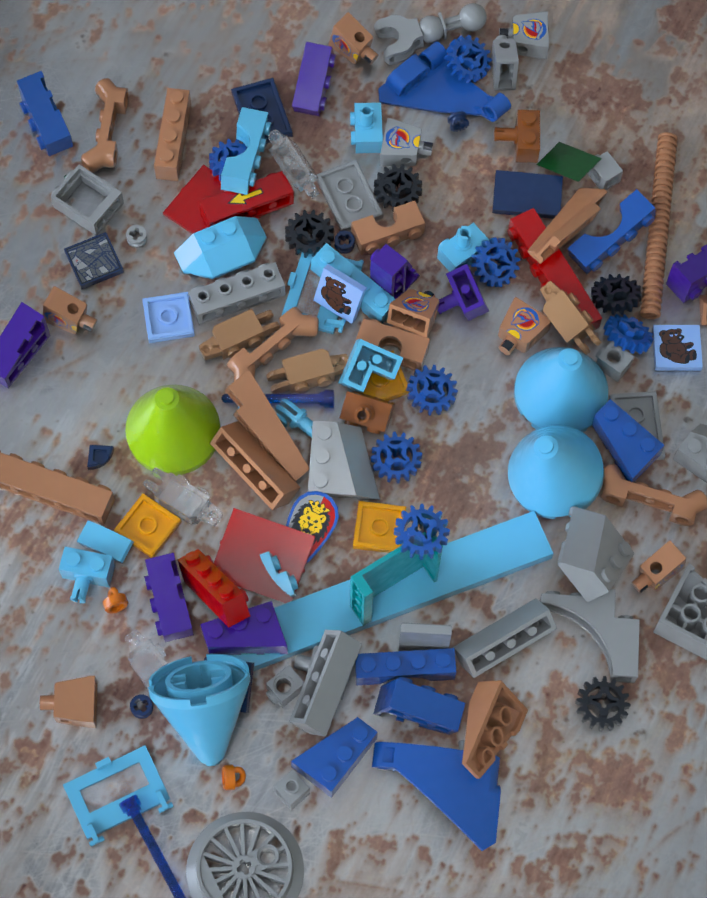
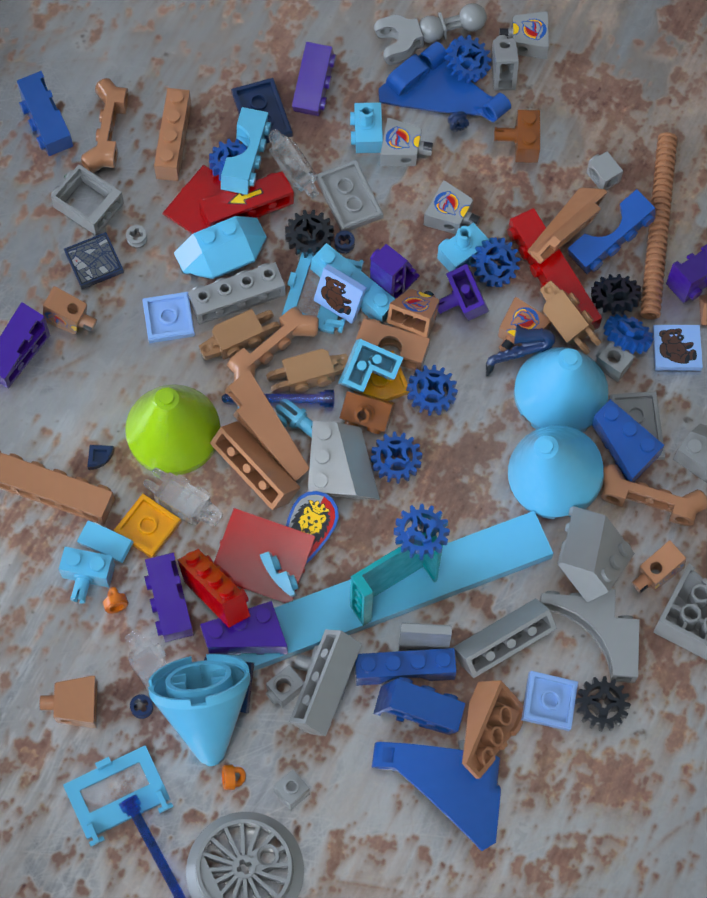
(335, 756): blue wedge -> none
(352, 40): nougat torso -> none
(371, 236): nougat arch -> none
(376, 526): light orange tile -> none
(386, 185): black gear -> none
(450, 210): none -> light grey torso
(523, 191): dark blue tile -> none
(532, 342): none -> dark blue piece
(549, 700): none -> light blue tile
(568, 161): dark green sticker -> none

